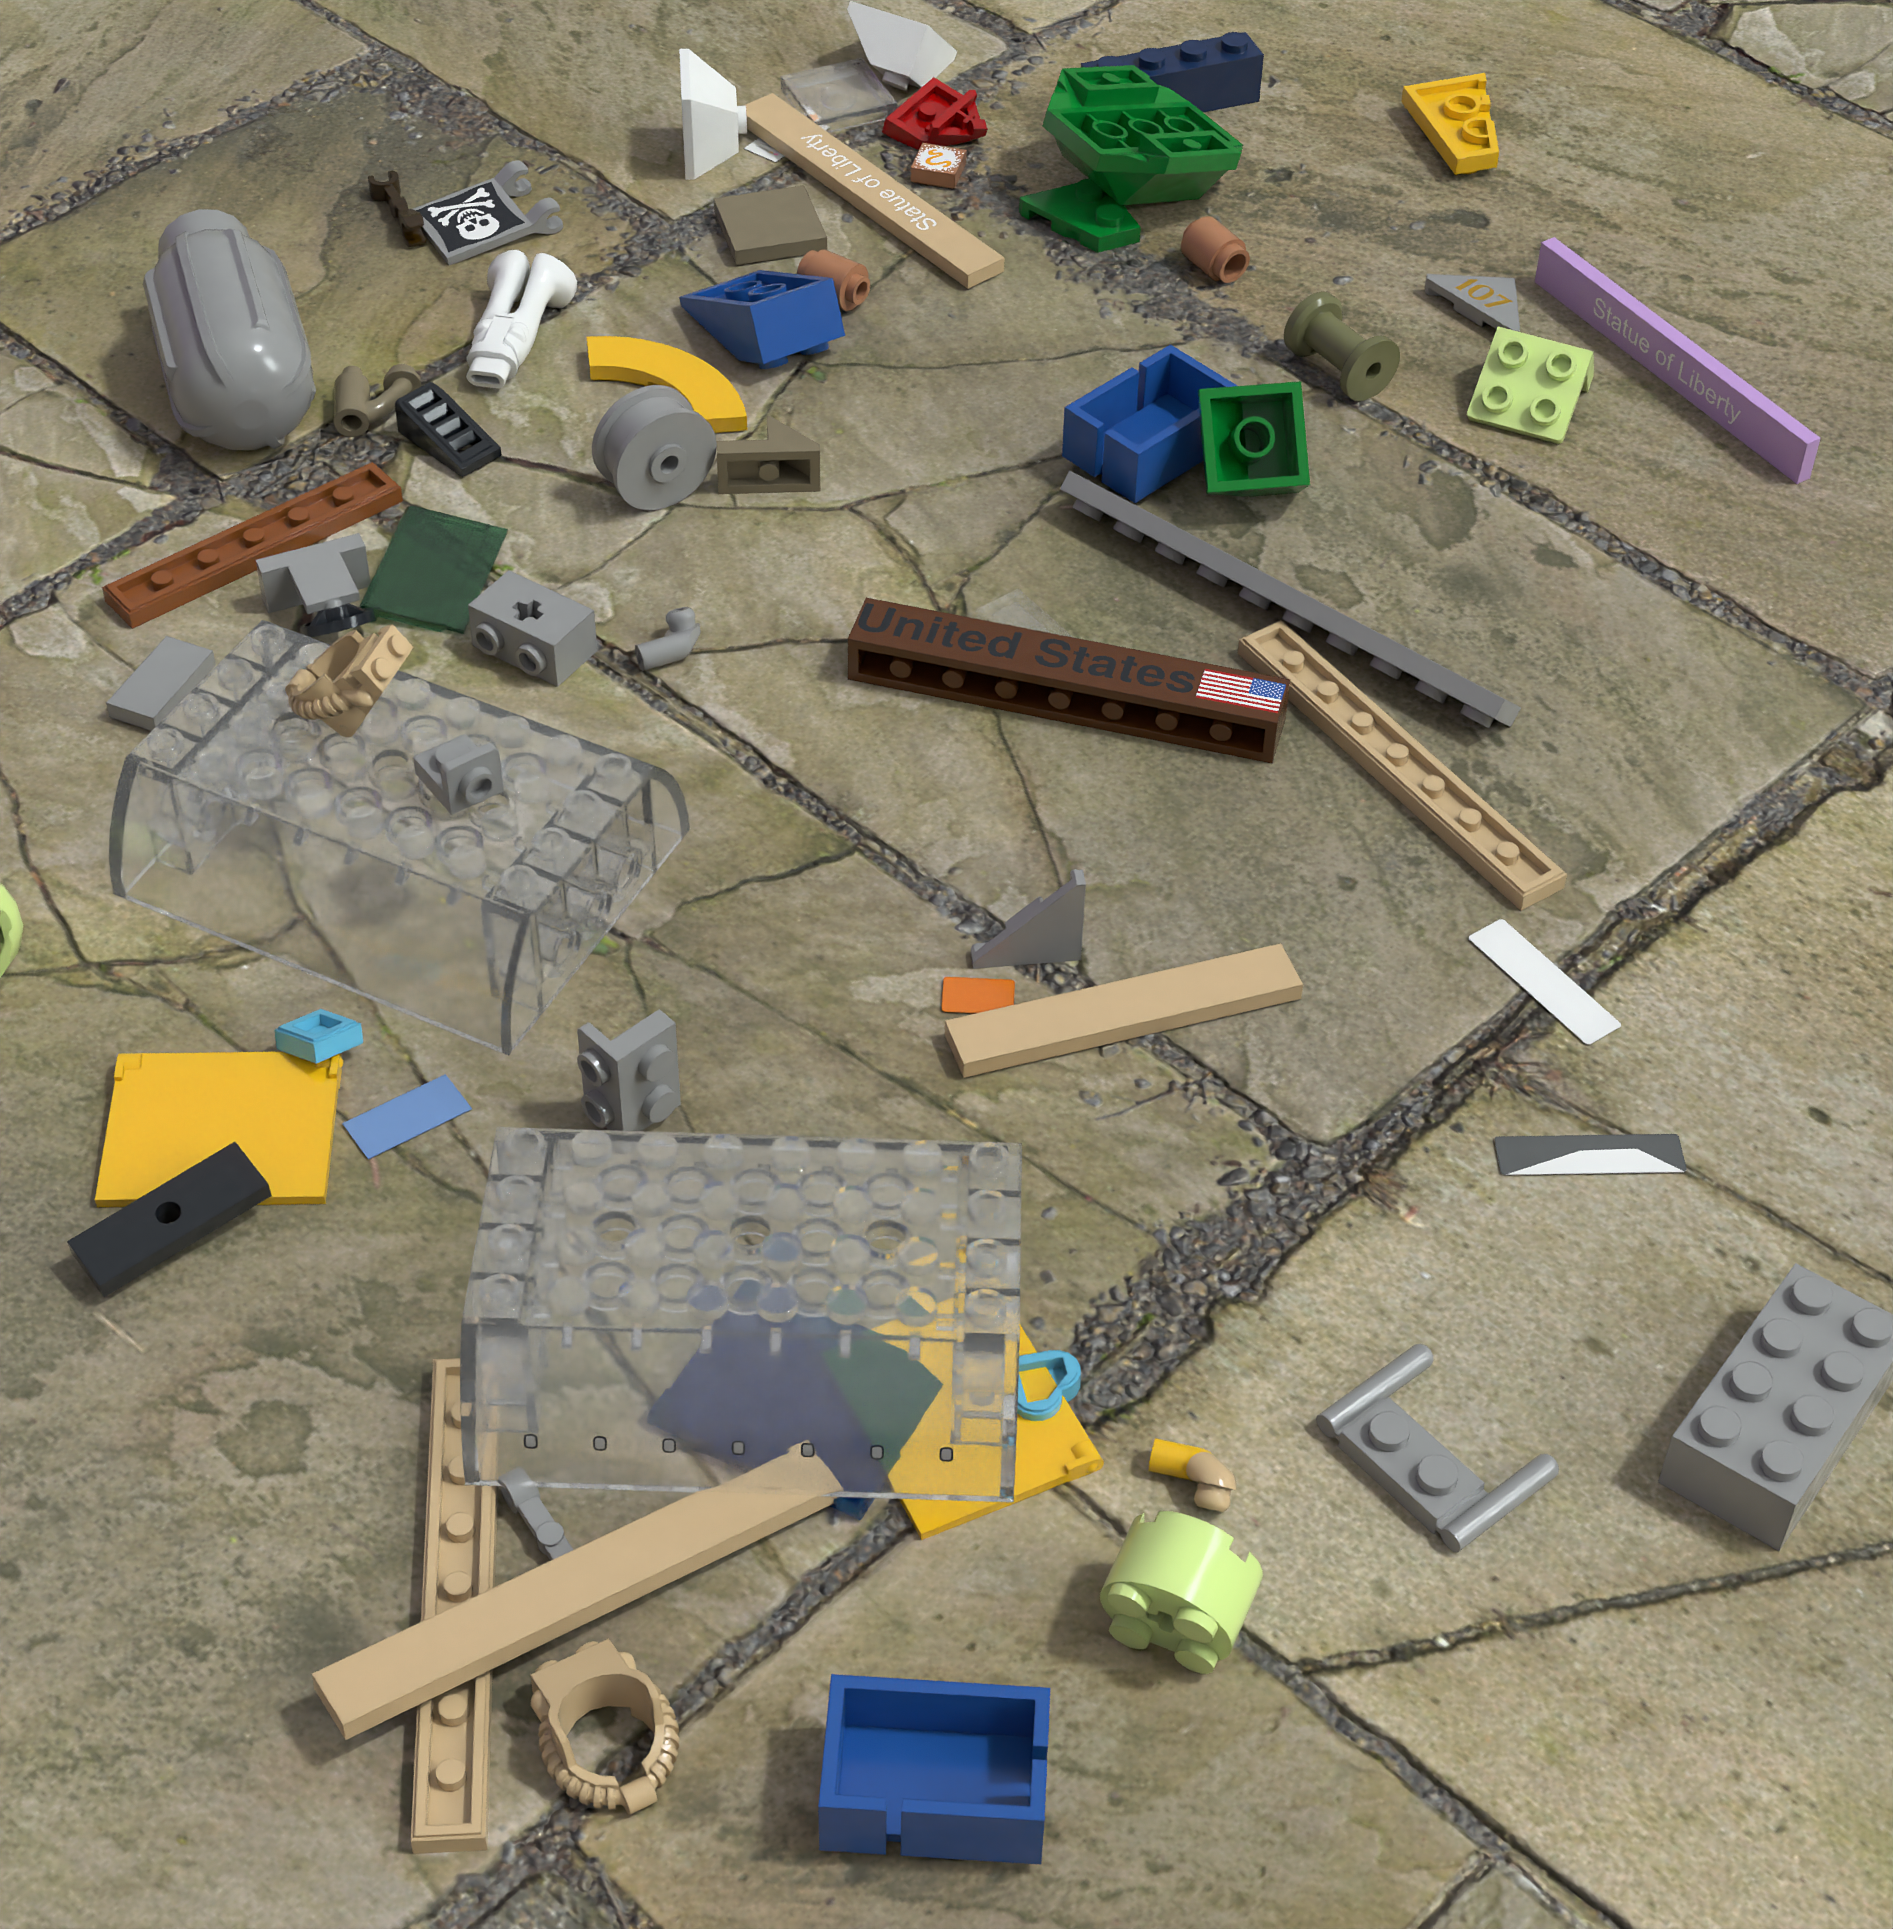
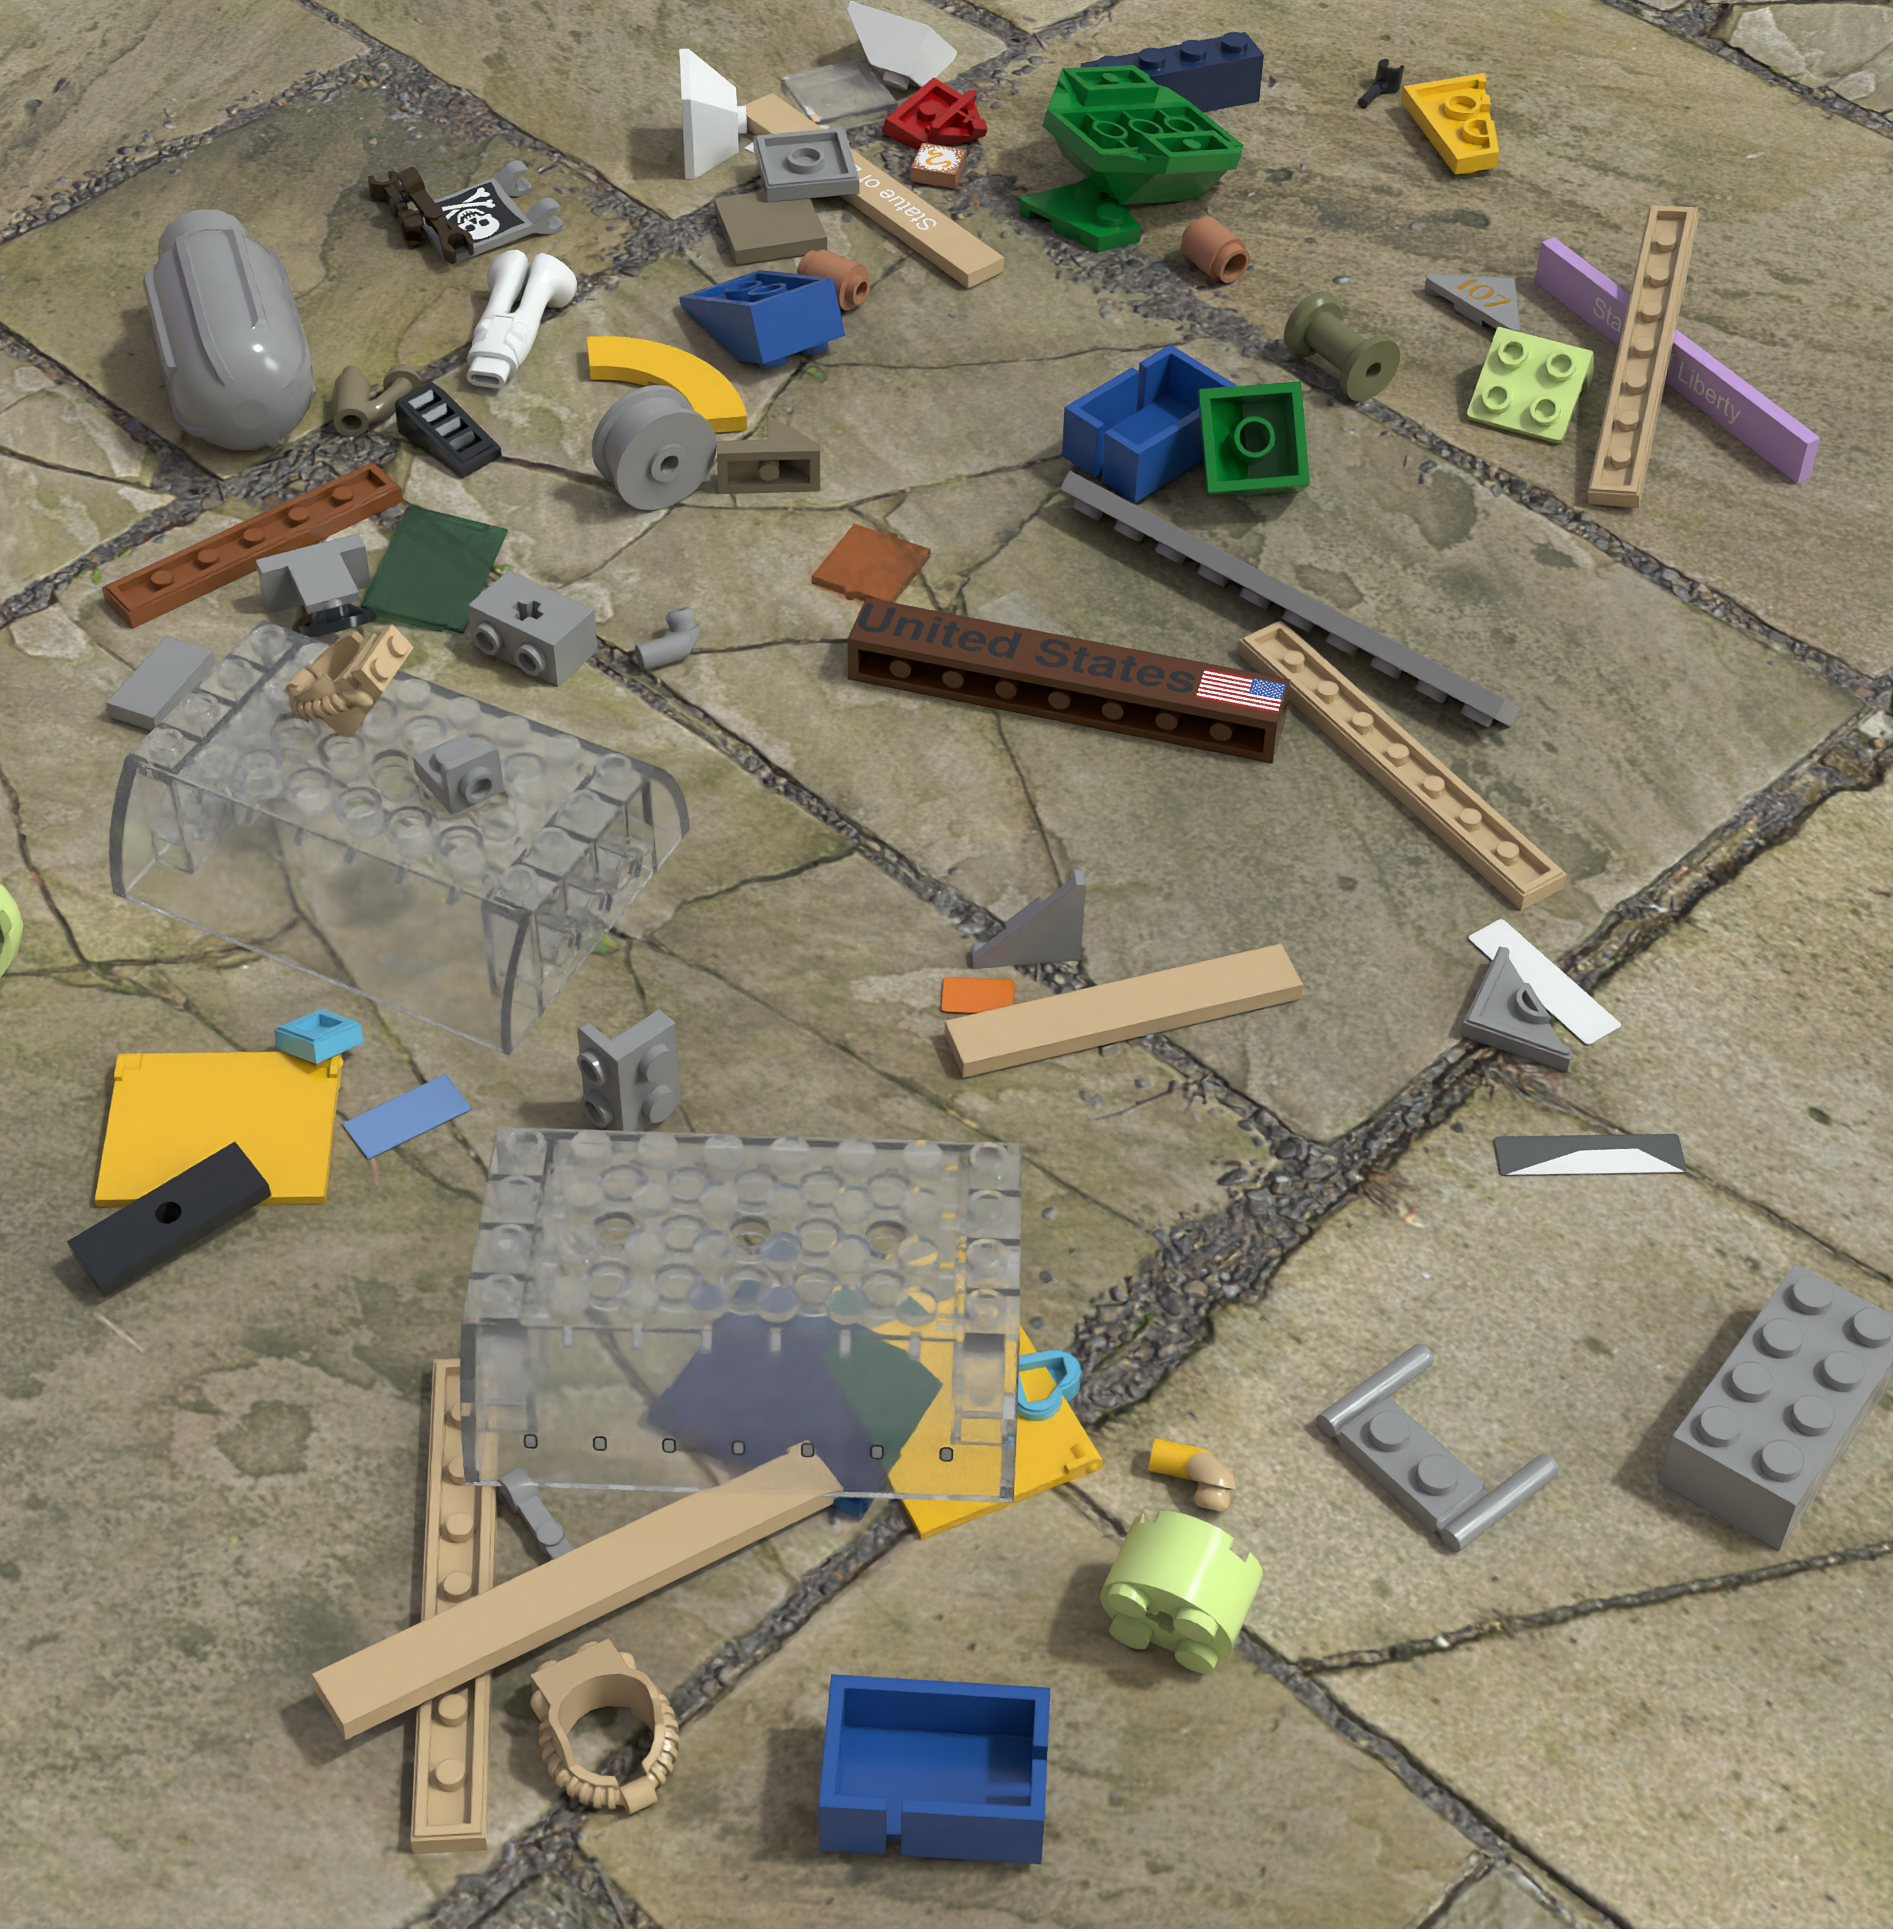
(449, 234): none -> dark brown piece
(806, 164): none -> light grey tile
(871, 565): none -> clear orange piece
(1386, 80): none -> black hand
(1513, 1018): none -> light grey tile
(1643, 357): none -> tan tile

